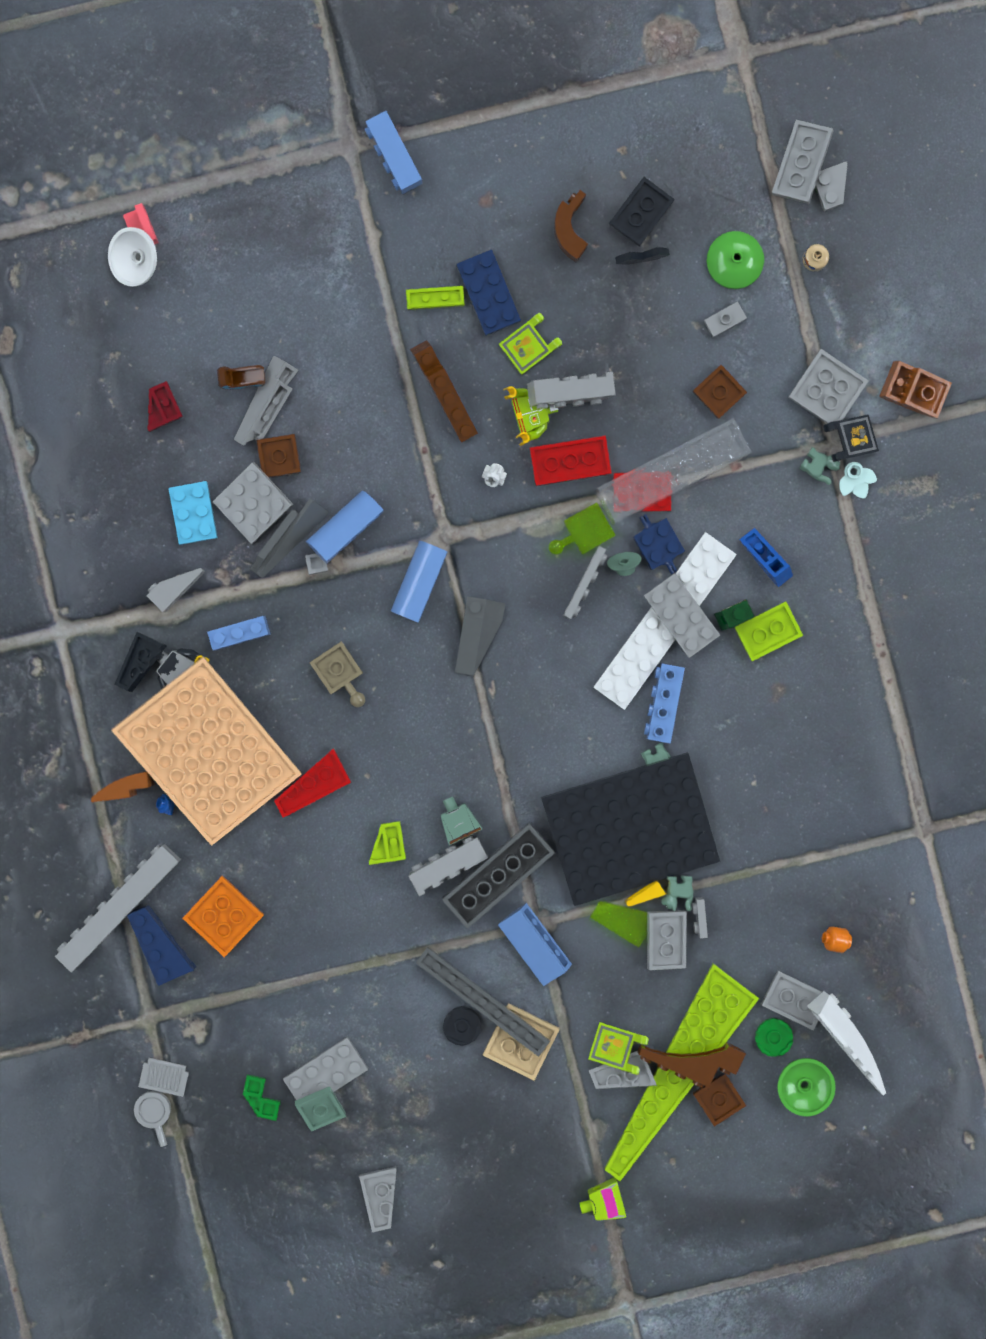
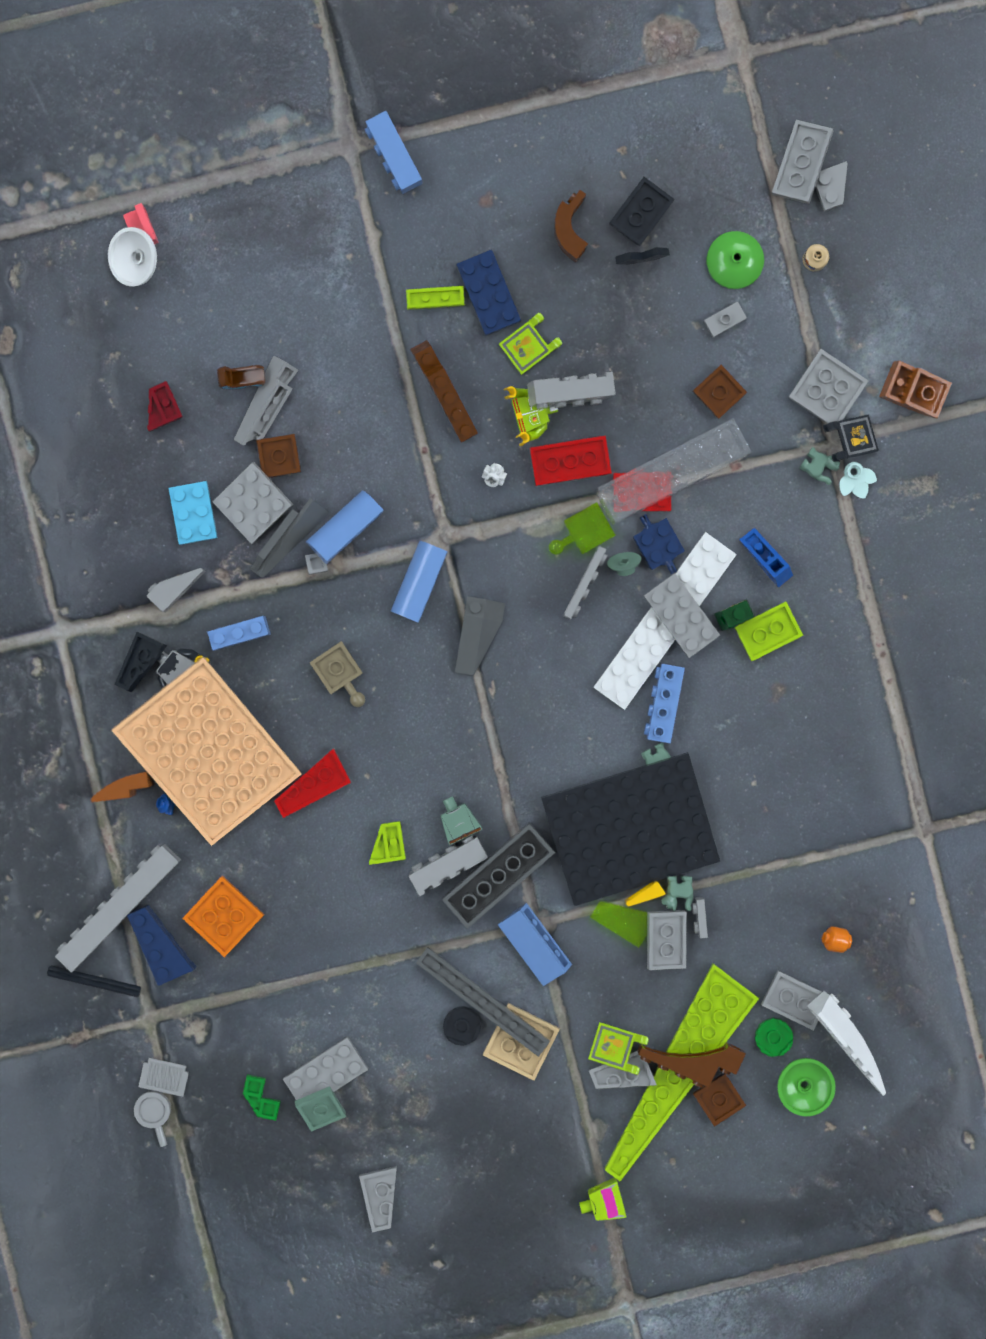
(94, 981): none -> black axle

